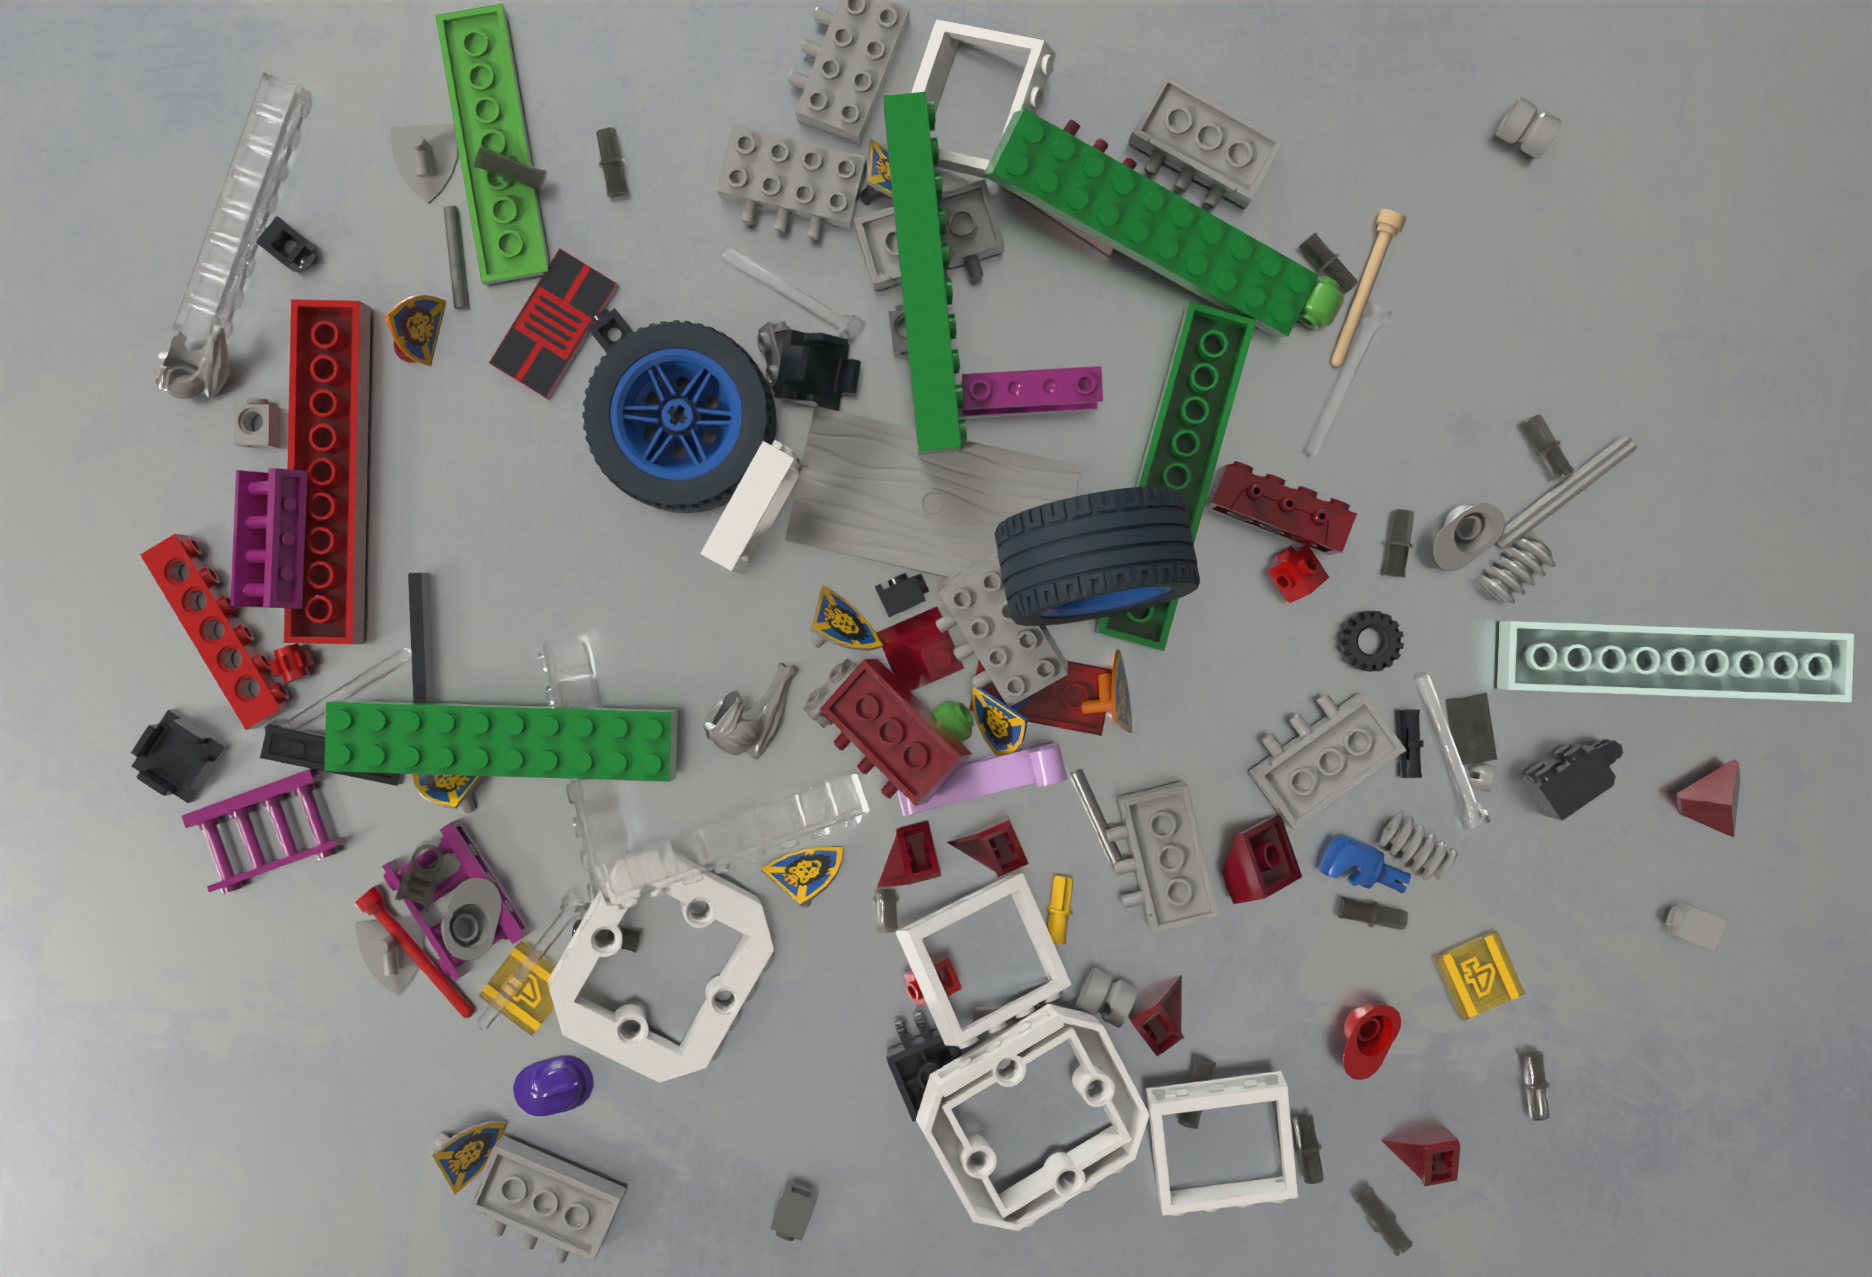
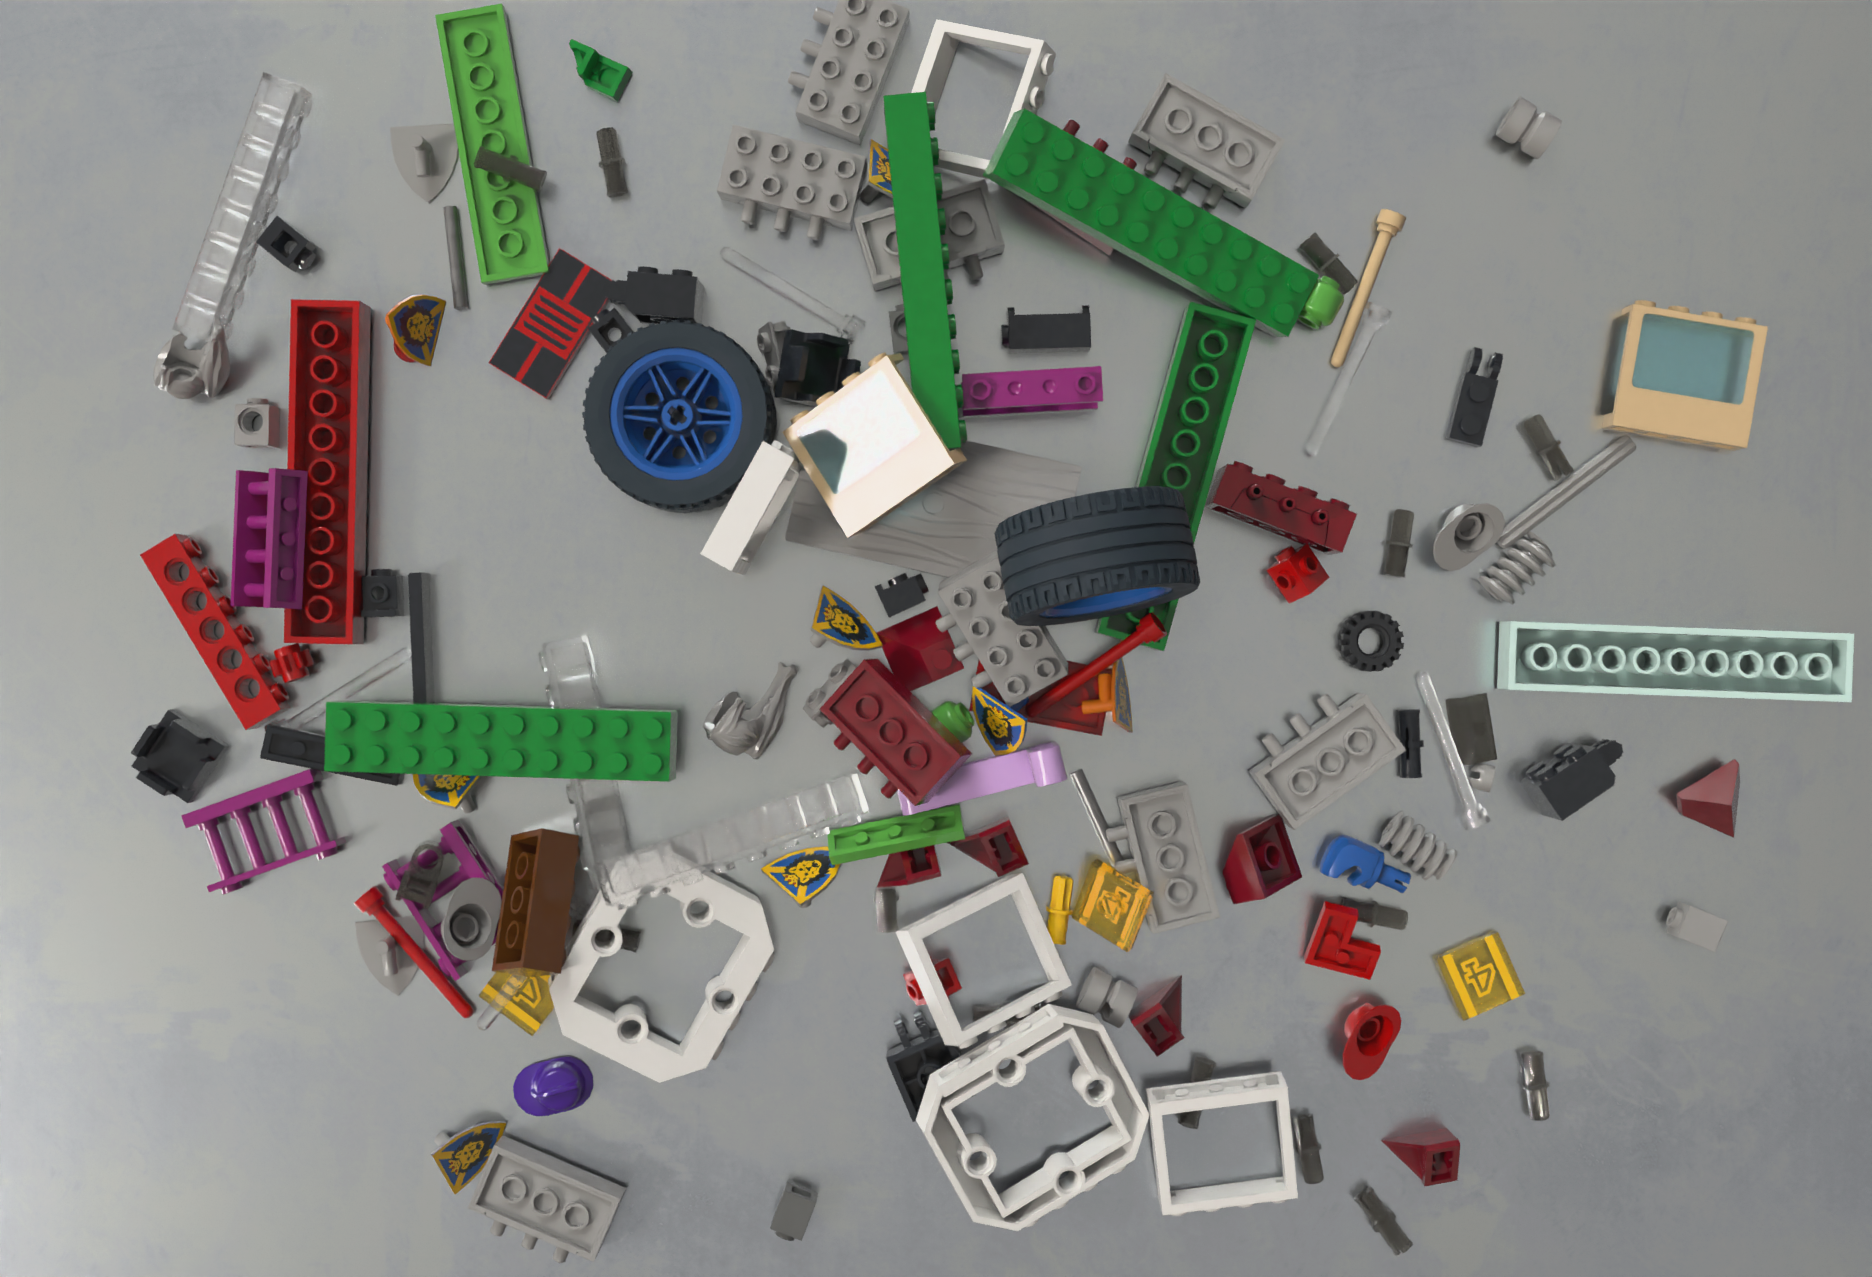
(393, 600): none -> black brick
(536, 903): none -> reddish brown brick
(600, 72): none -> green slope
(659, 296): none -> black hinge
(870, 446): none -> panel
(896, 834): none -> bright green plate
(1047, 332): none -> black brick
(1112, 905): none -> clear yellow tile
(1148, 630): none -> red piece
(1335, 949): none -> red plate
(1474, 400): none -> black hinge
(1688, 376): none -> panel

